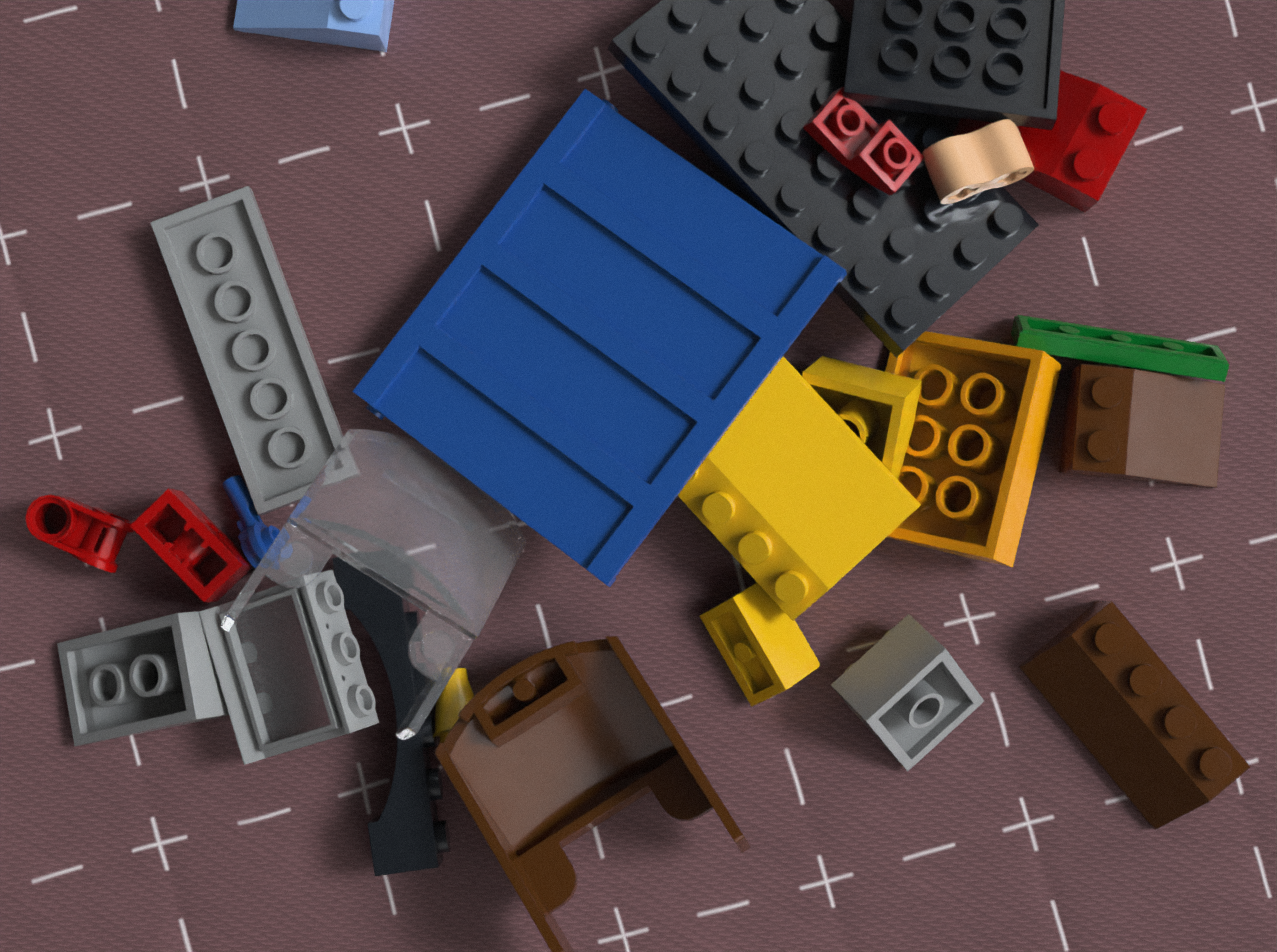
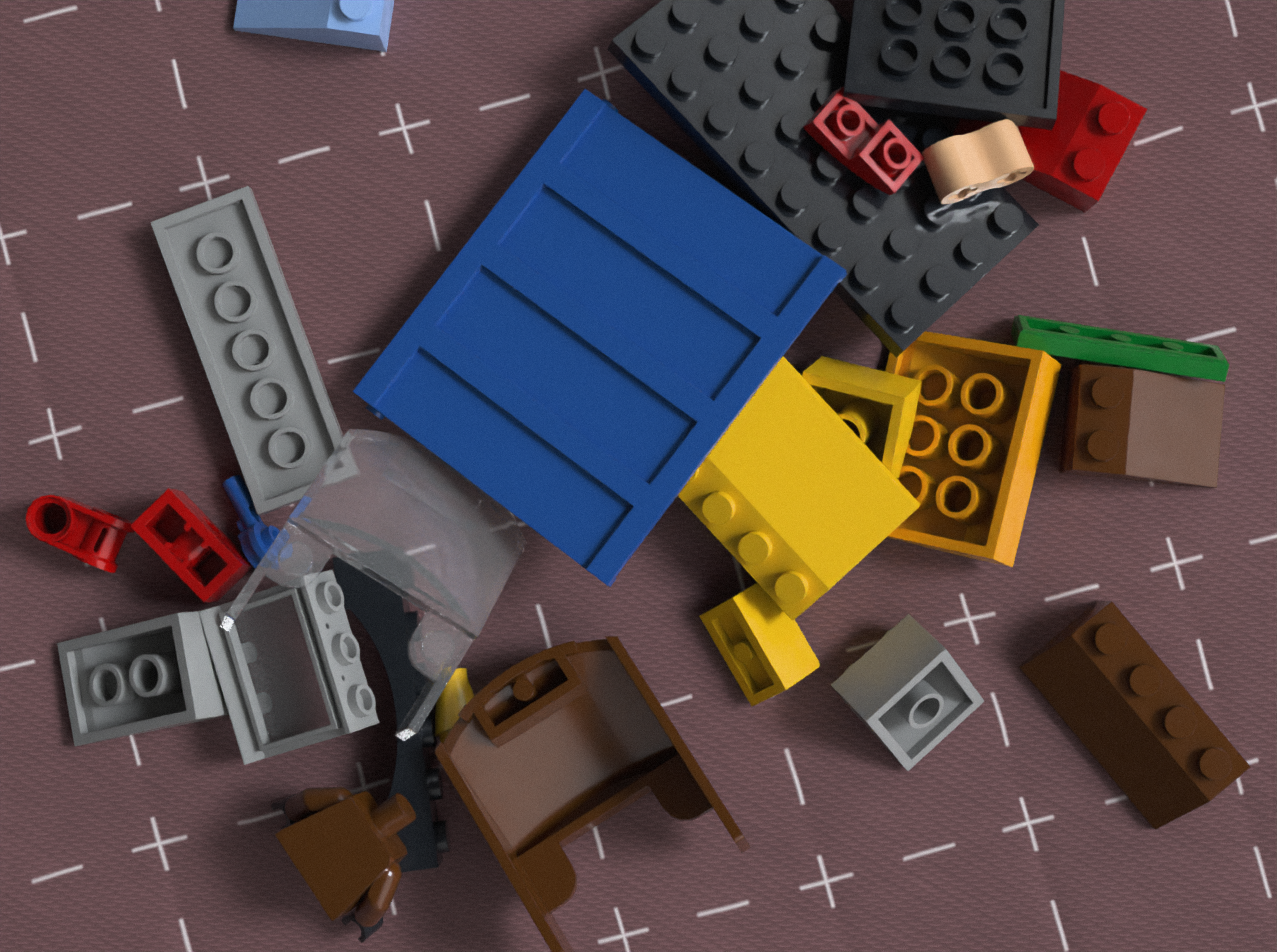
(347, 850): none -> reddish brown torso

